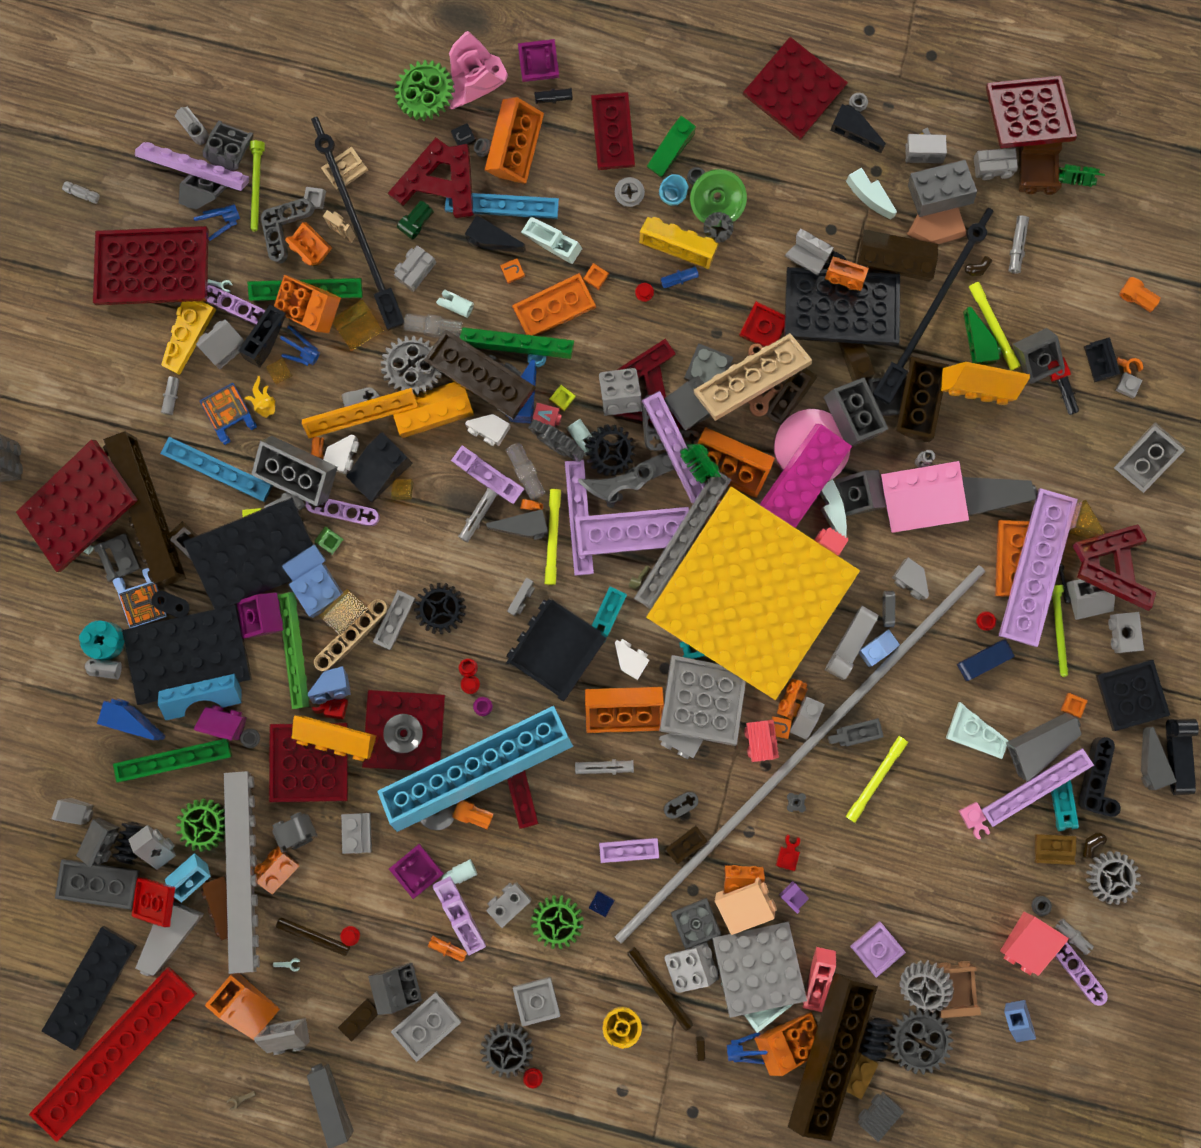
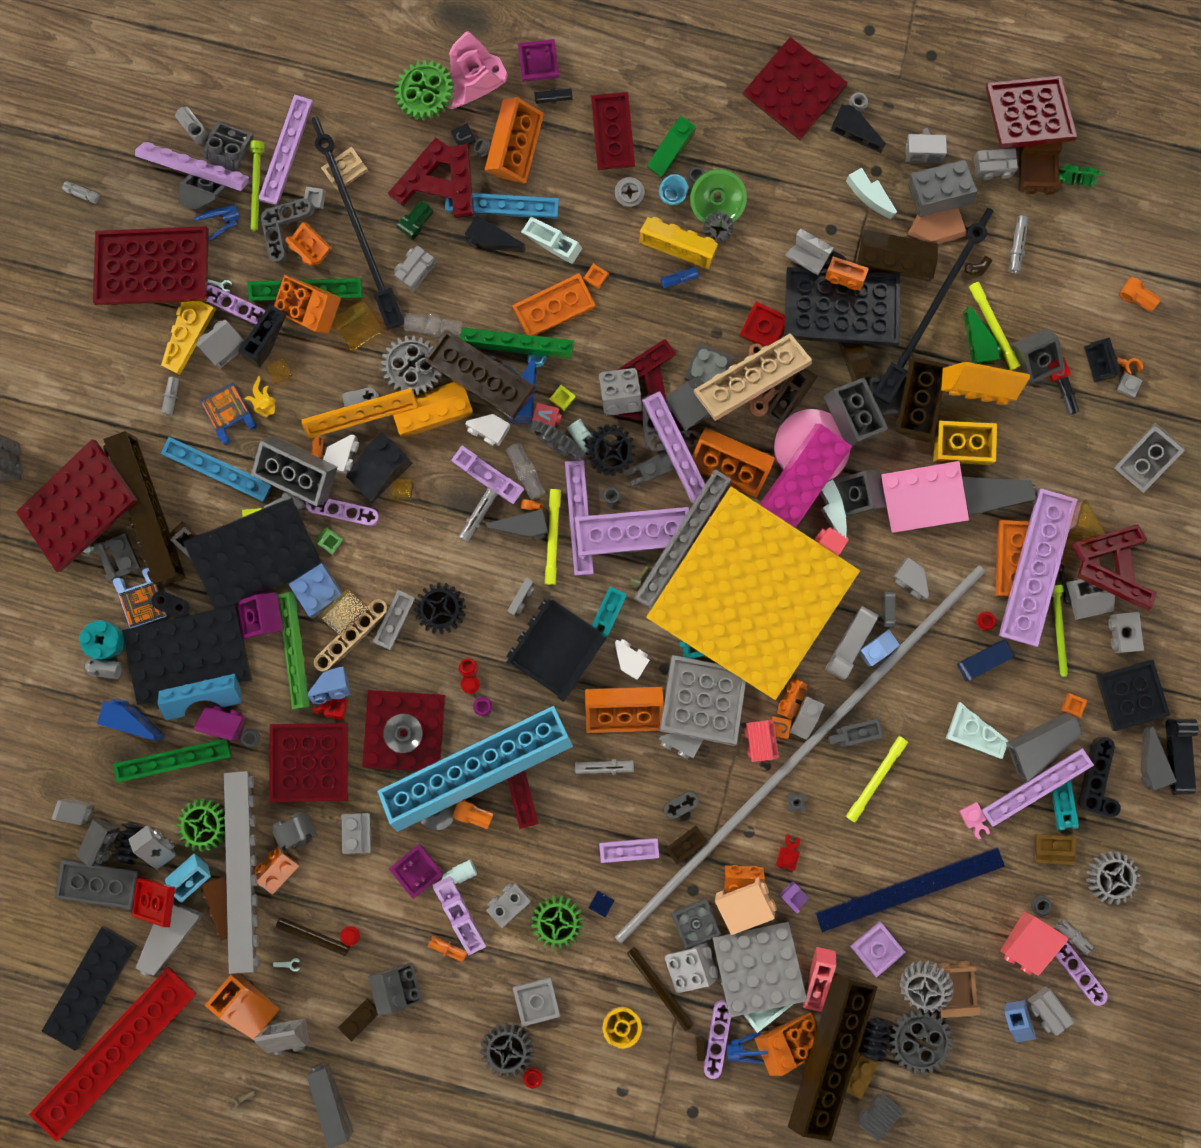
(285, 150): none -> lavender plate
(303, 562): medium blue tile -> none
(308, 354): blue plant -> none
(332, 736): light orange slope -> none
(336, 223): tan plate -> none
(426, 1026): light grey plate -> none
(456, 303): light aqua hinge -> none
(512, 270): orange tile -> none
(608, 487): dark grey piece -> none
(644, 292): red plate -> none
(699, 454): green hinge -> none
(716, 1039): none -> lavender beam
(909, 889): none -> clear blue plate
(926, 460): light grey pin -> none
(965, 443): none -> yellow brick
(1050, 1010): none -> light grey brick
(1092, 842): dark brown arm -> none

